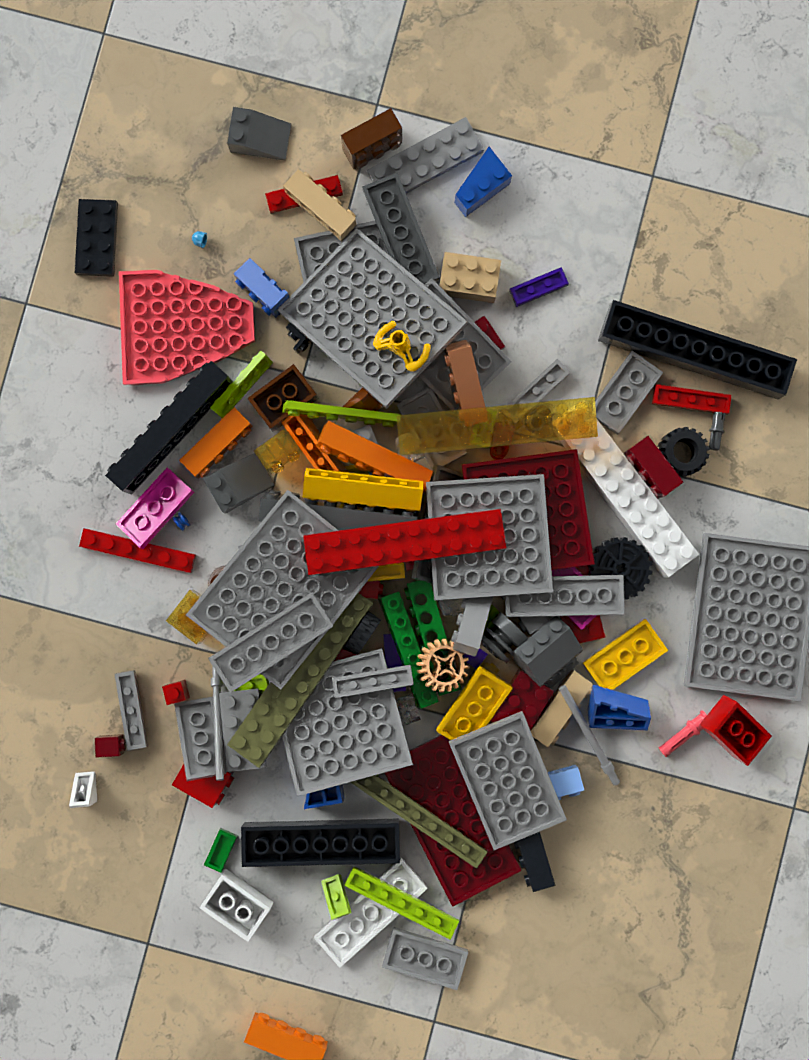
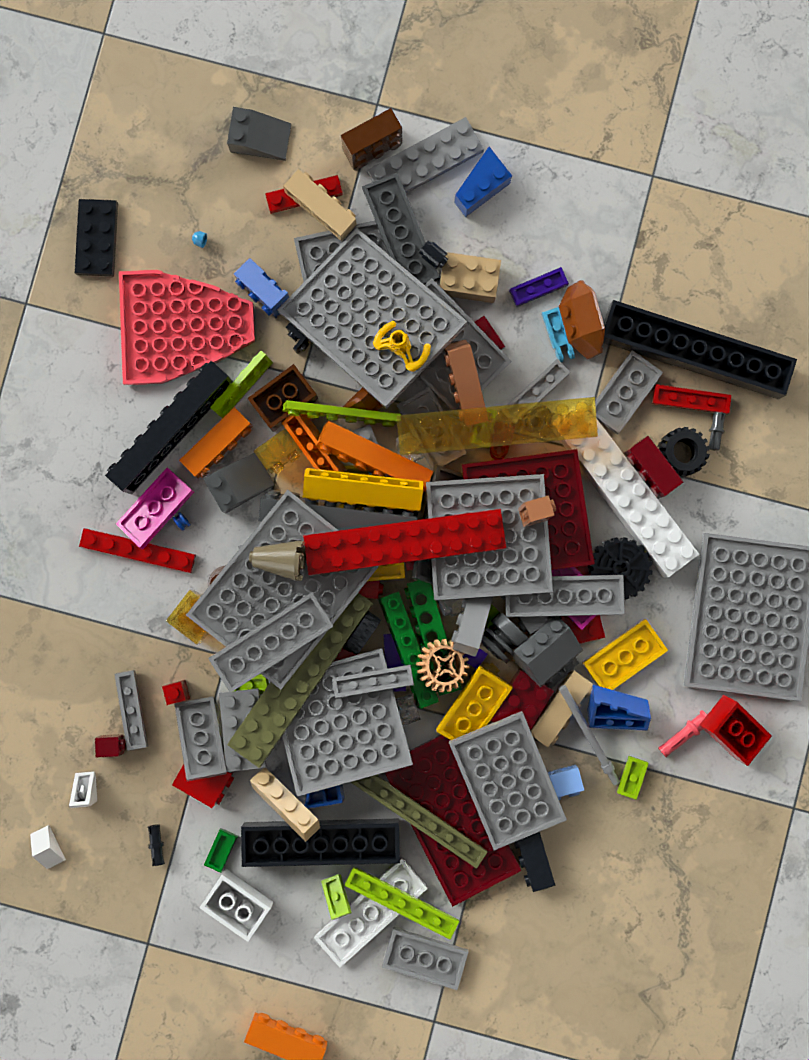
(46, 848): none -> white slope
(156, 845): none -> black pin
(217, 683): light grey bar -> none
(280, 559): none -> dark tan cone
(285, 804): none -> tan brick
(434, 254): none -> black brick
(536, 511): none -> nougat brick
(557, 334): none -> medium azure hinge
(582, 319): none -> dark orange wedge
(632, 777): none -> lime plate

